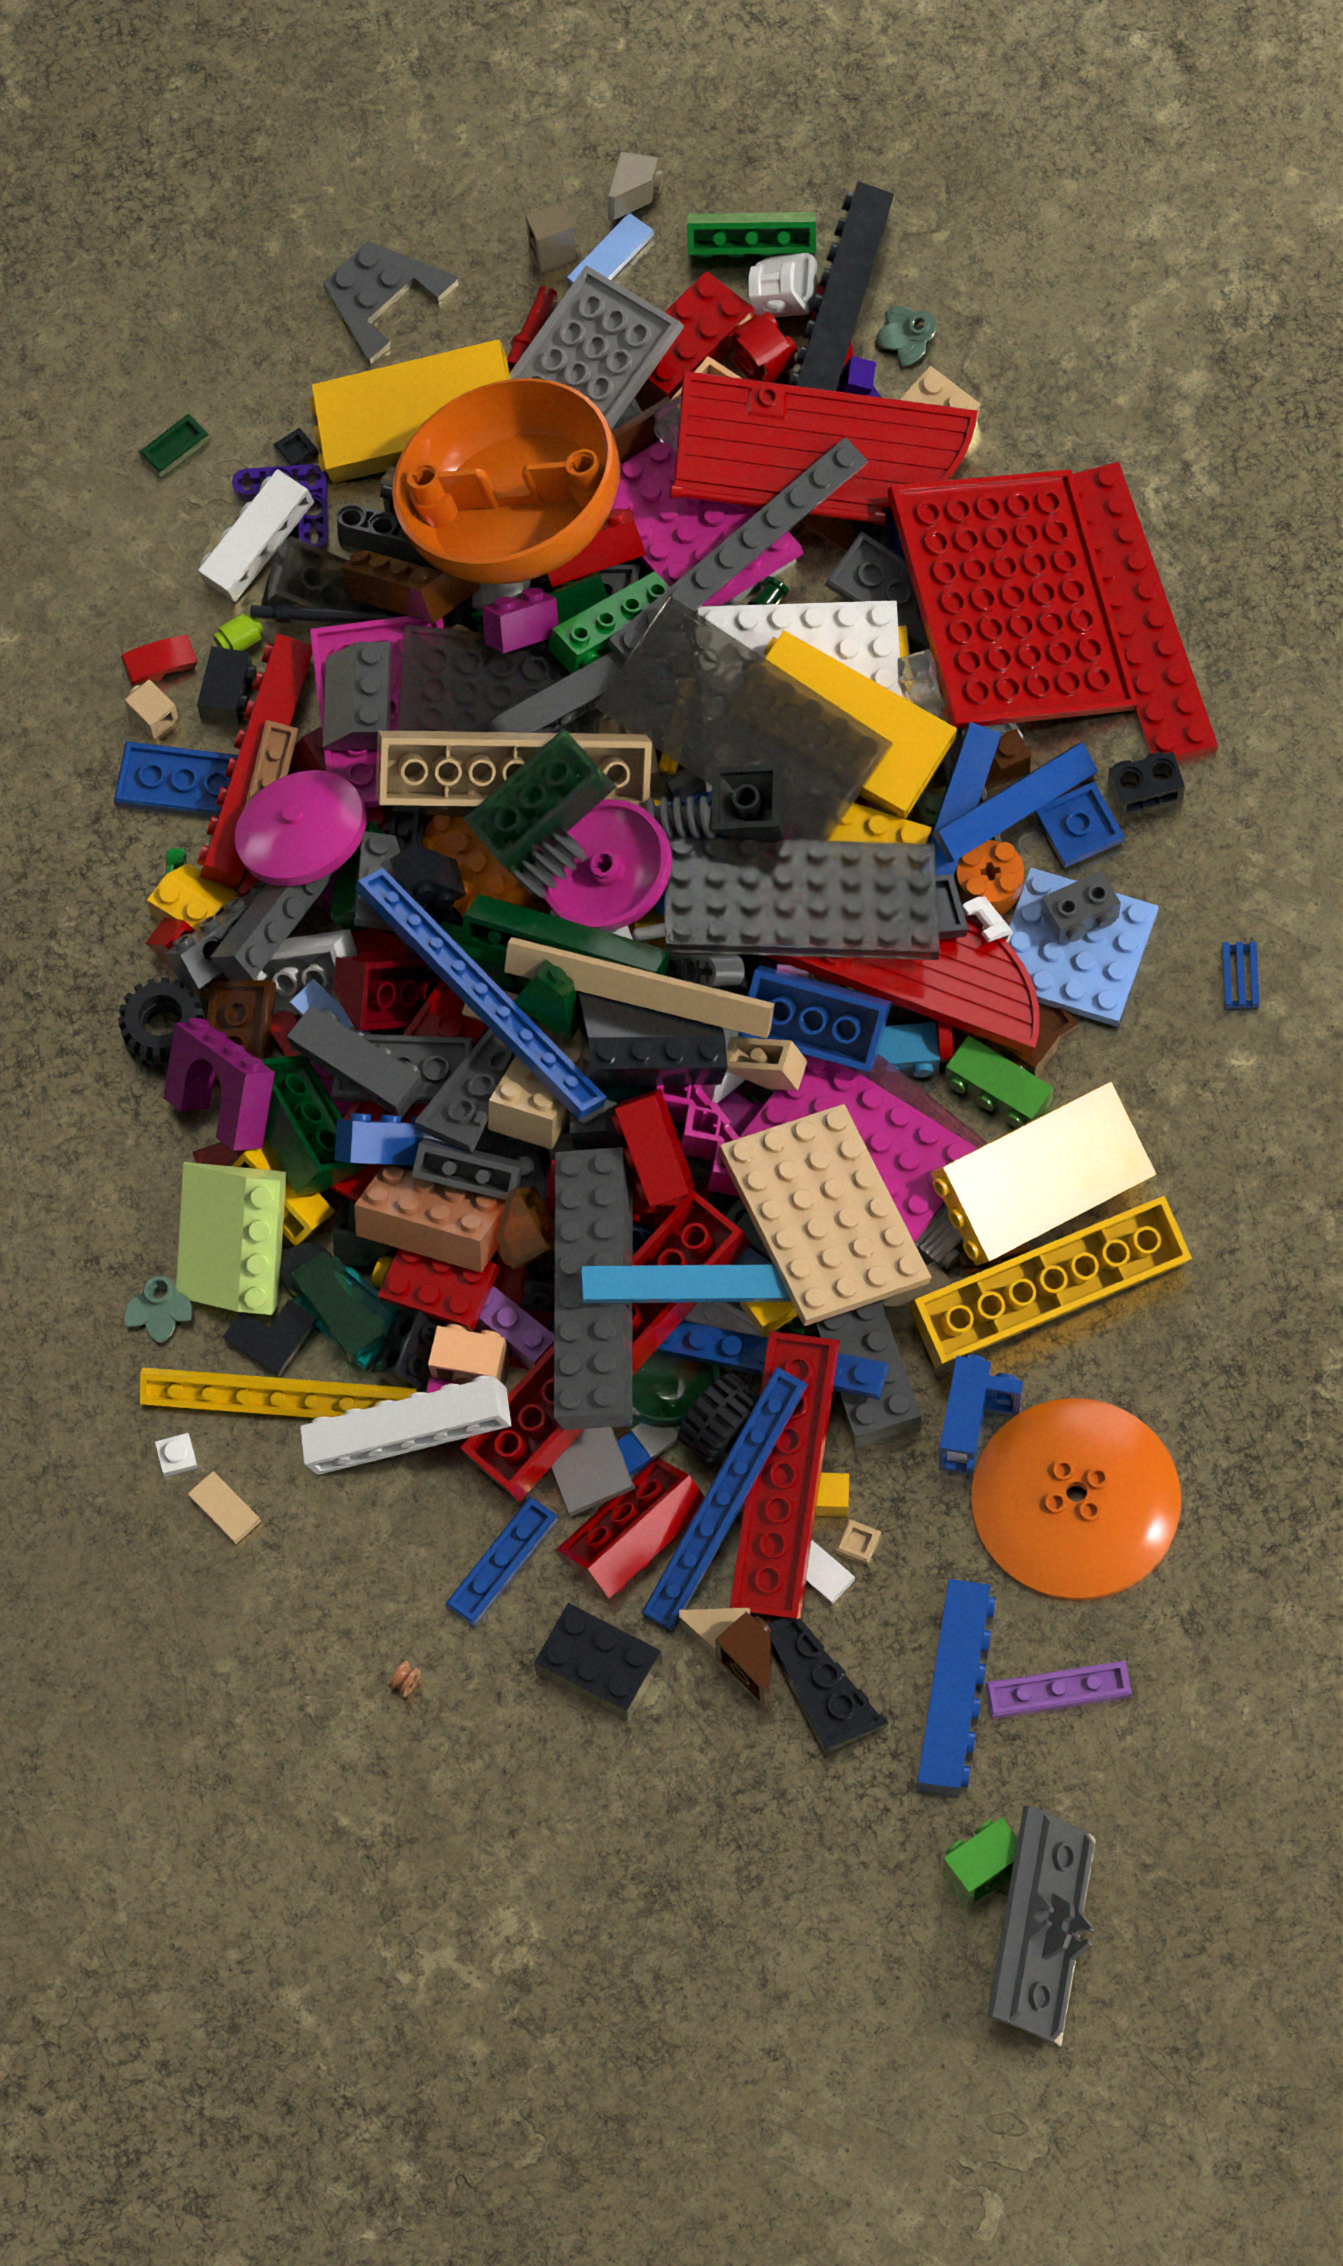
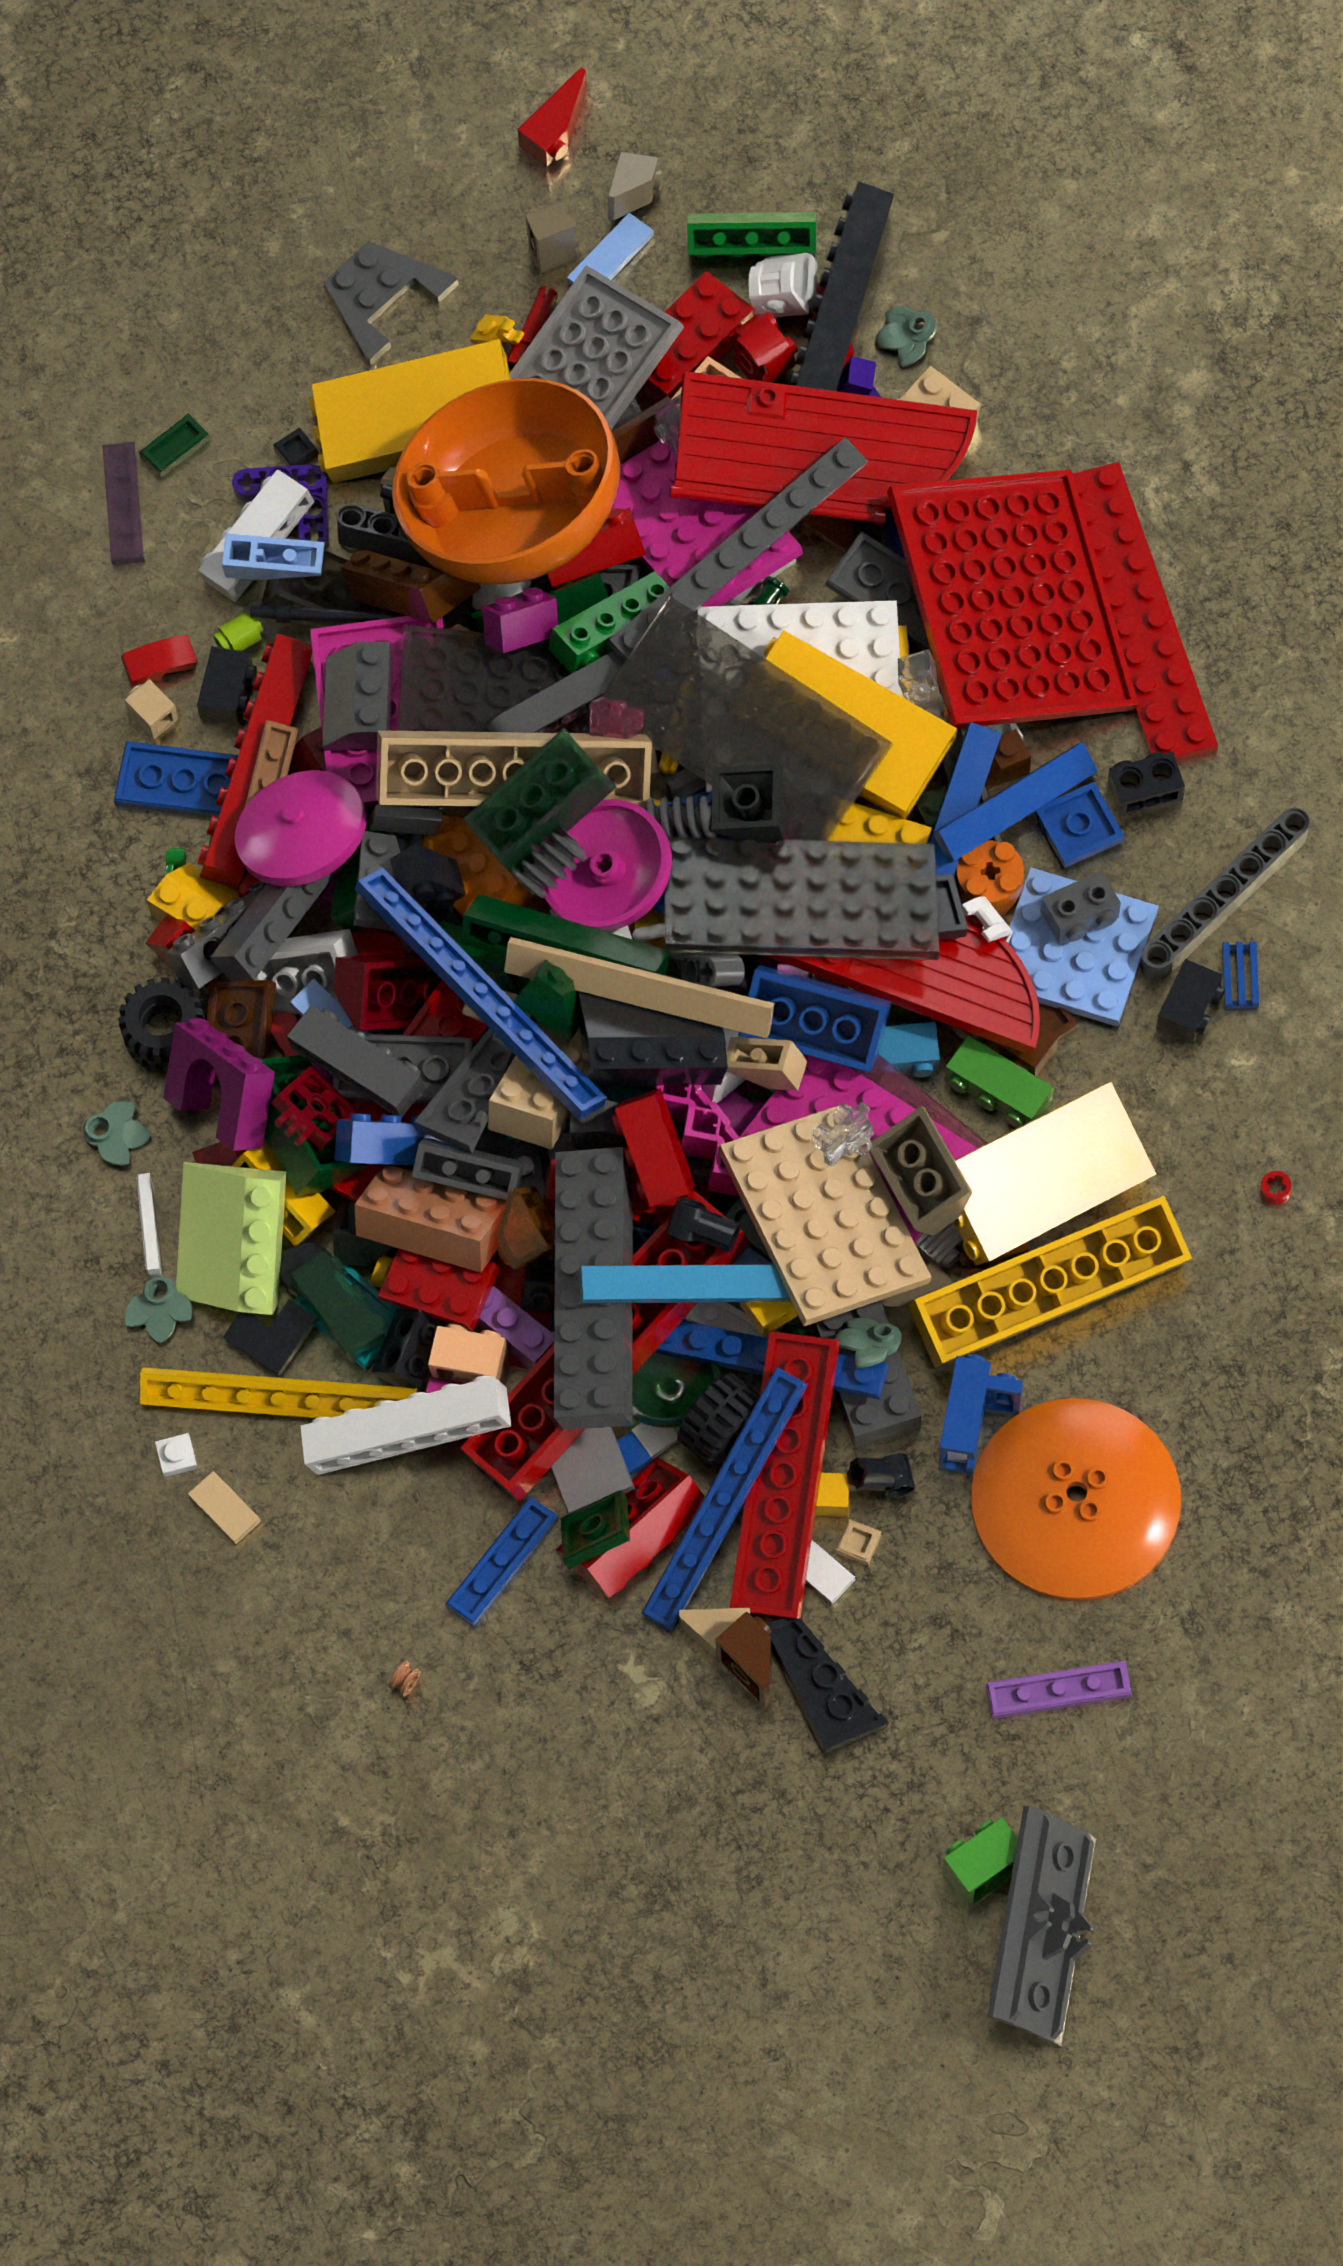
(121, 1132): none -> sand green plate
(123, 503): none -> clear purple tile
(149, 1225): none -> white tile
(270, 557): none -> light blue slope
(301, 1121): none -> dark red piece
(405, 819): none -> dark grey tile
(496, 327): none -> yellow plate
(551, 126): none -> red slope
(595, 1529): none -> dark green tile
(598, 1662): black brick -> none
(614, 718): none -> clear pink brick
(693, 1222): none -> black piece
(848, 1135): none -> clear hips
(869, 1340): none -> sand green plate
(886, 1474): none -> black piece
(922, 1172): none -> dark tan slope
(945, 1041): red piece -> none
(954, 1688): blue brick -> none
(1190, 1001): none -> black brick
(1230, 880): none -> dark grey beam
(1280, 1197): none -> red bush

